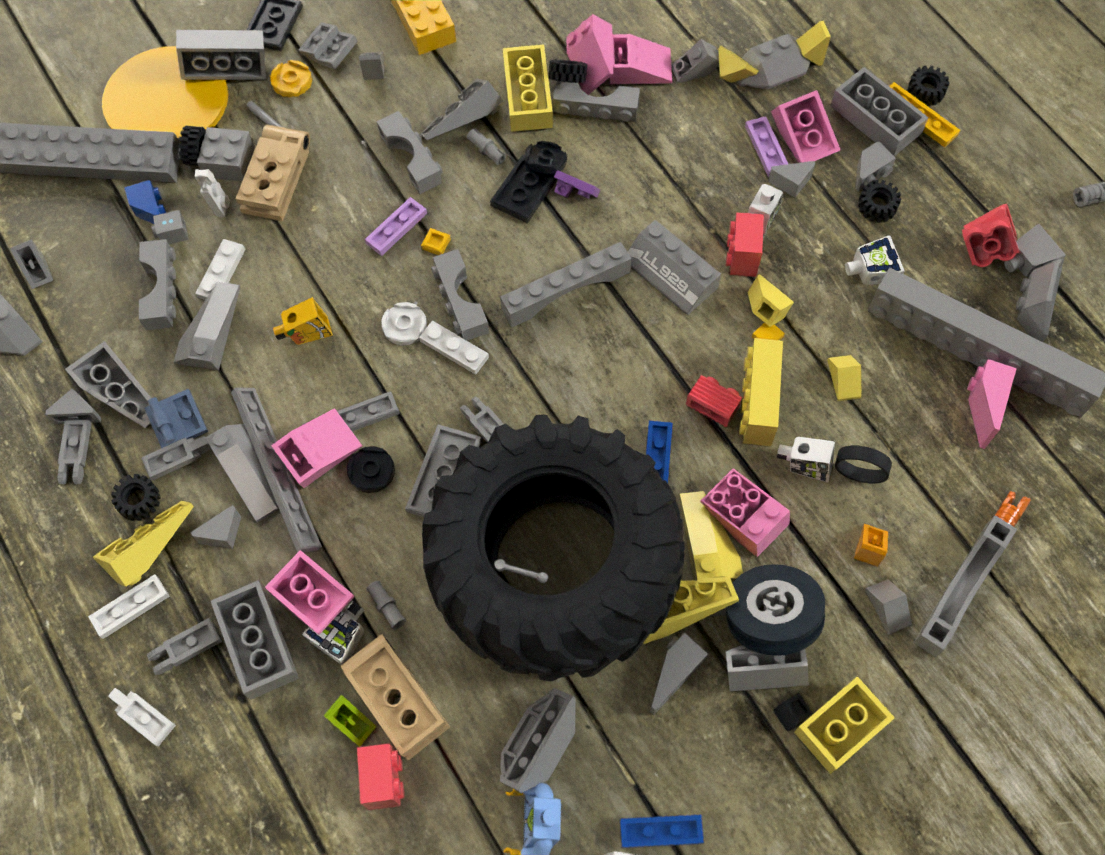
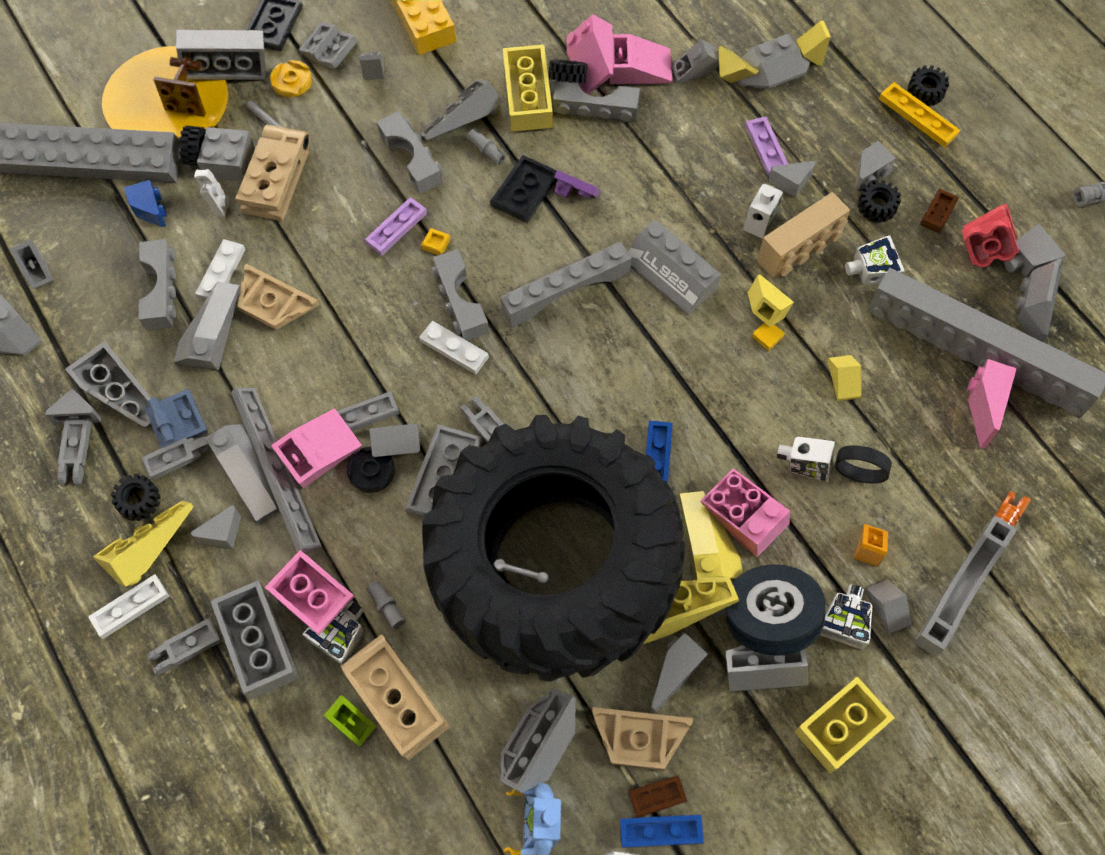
(142, 716): white hinge -> none
(170, 227): light grey brick -> none
(178, 94): none -> reddish brown plate
(271, 299): none -> tan wing
(304, 323): yellow torso -> none
(379, 777): coral brick -> none
(395, 440): none -> light grey panel
(403, 323): white tile -> none
(545, 157): black tile -> none
(640, 737): none -> tan wing
(657, 796): none -> reddish brown plate
(714, 400): coral brick -> none
(745, 244): coral brick -> none
(761, 392): light yellow brick -> none
(793, 712): black slope -> none
(803, 236): none -> tan brick
(806, 128): bright pink slope -> none
(849, 619): none -> torso
(878, 111): light grey brick -> none
(939, 211): none -> reddish brown plate

